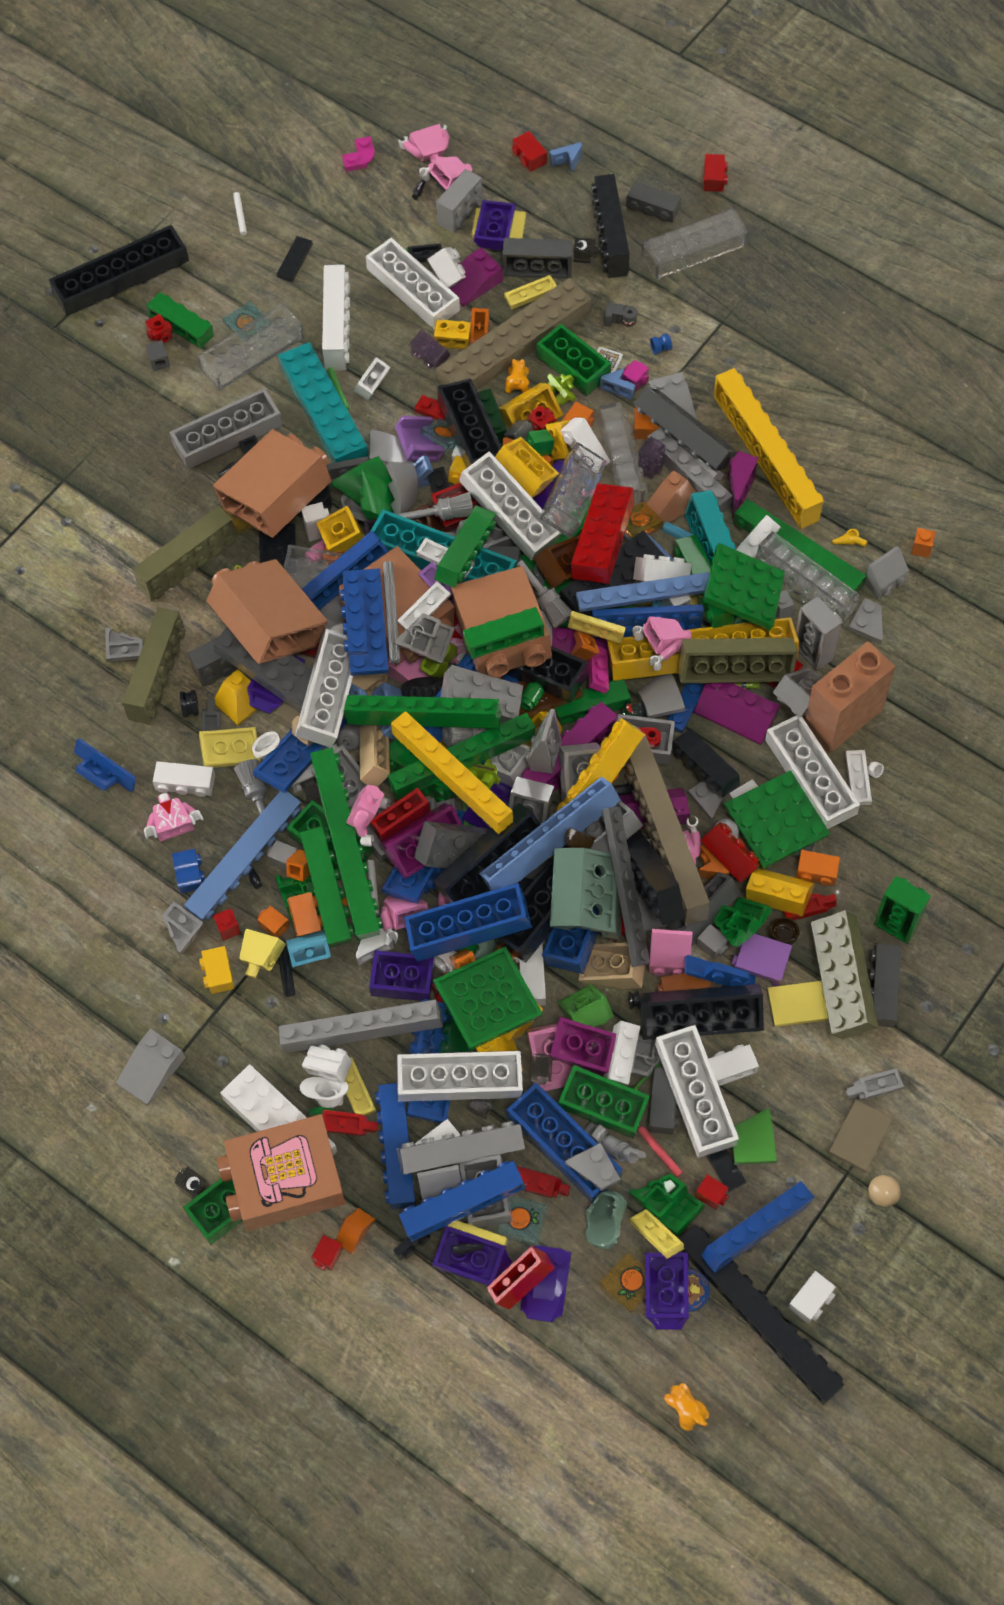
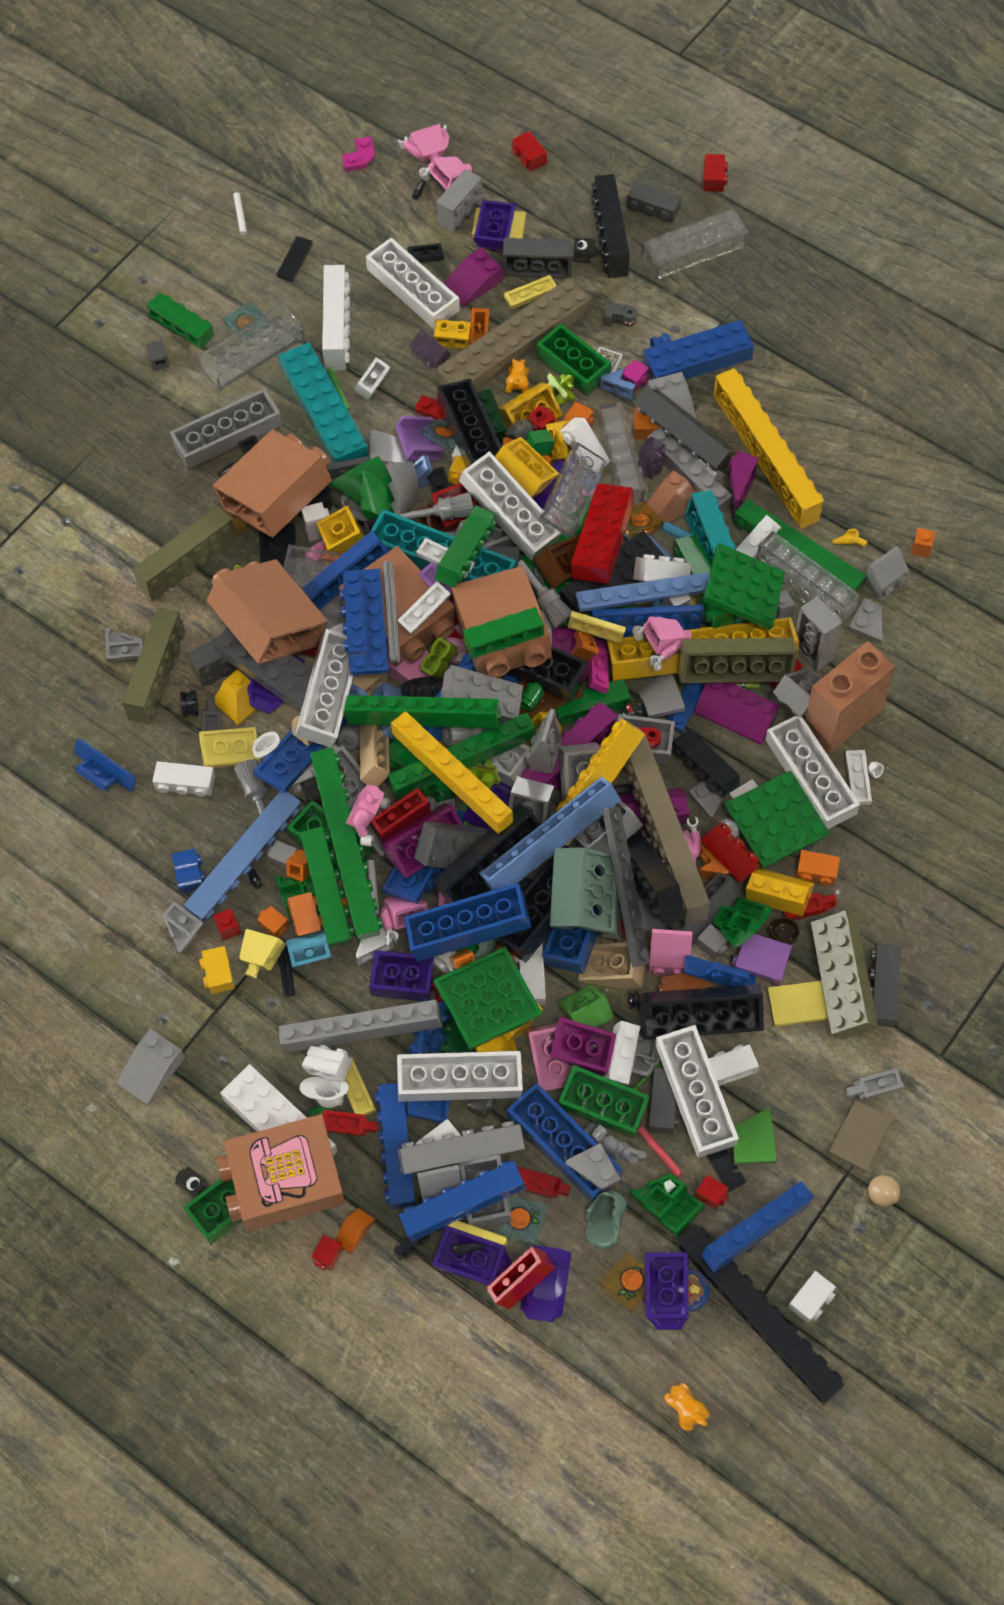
(119, 270): black brick -> none
(158, 329): red brick -> none
(171, 818): bright pink torso -> none
(427, 638): light grey slope -> none
(446, 266): white brick -> none
(540, 1068): clear smoke brick -> none
(568, 154): medium blue slope -> none
(578, 839): dark brown hair -> none
(656, 1233): light yellow tile -> none
(700, 352): none -> blue brick
(902, 909): green brick -> none

